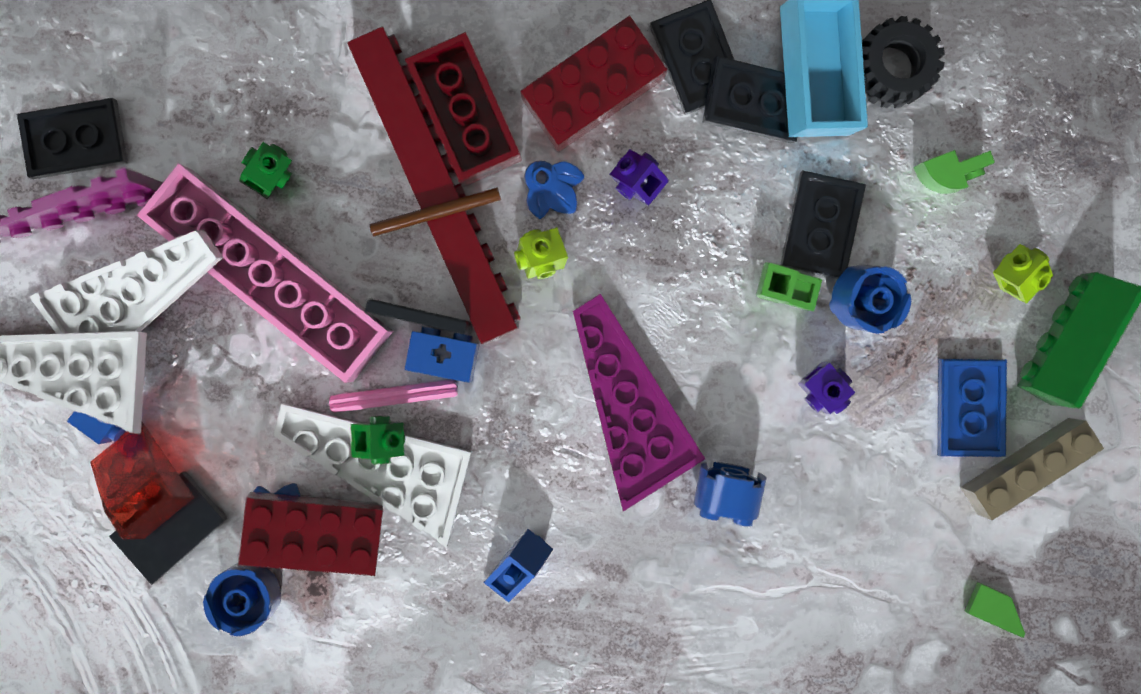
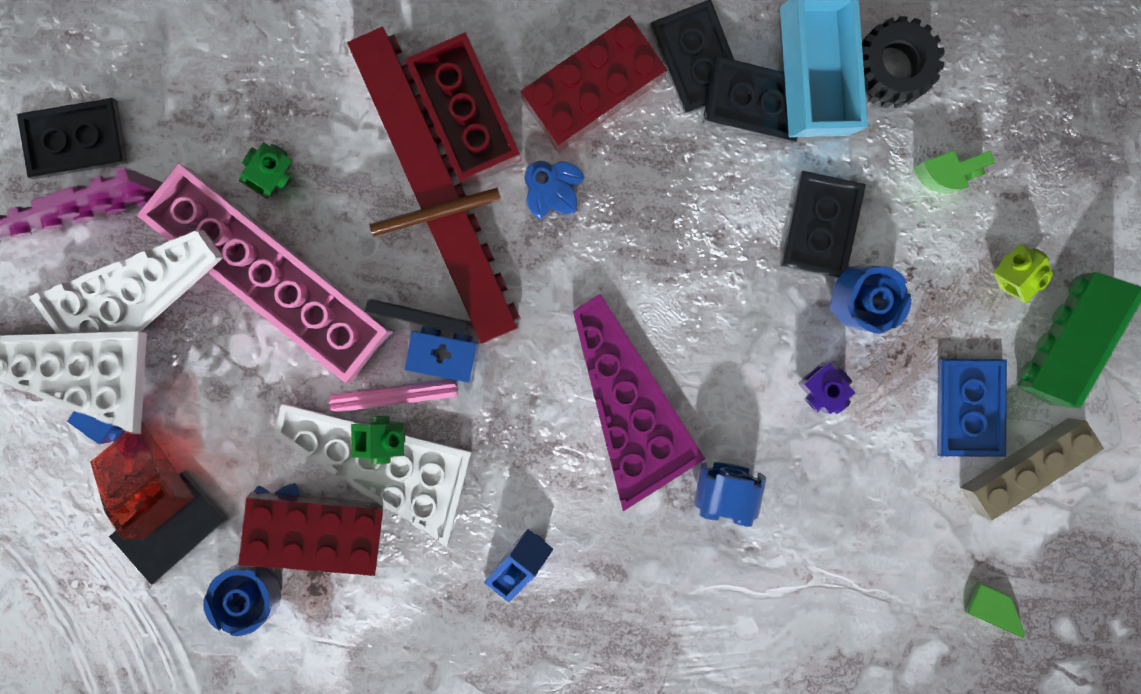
(541, 253): lime brick -> none
(639, 177): dark purple brick -> none
(788, 287): bright green brick -> none

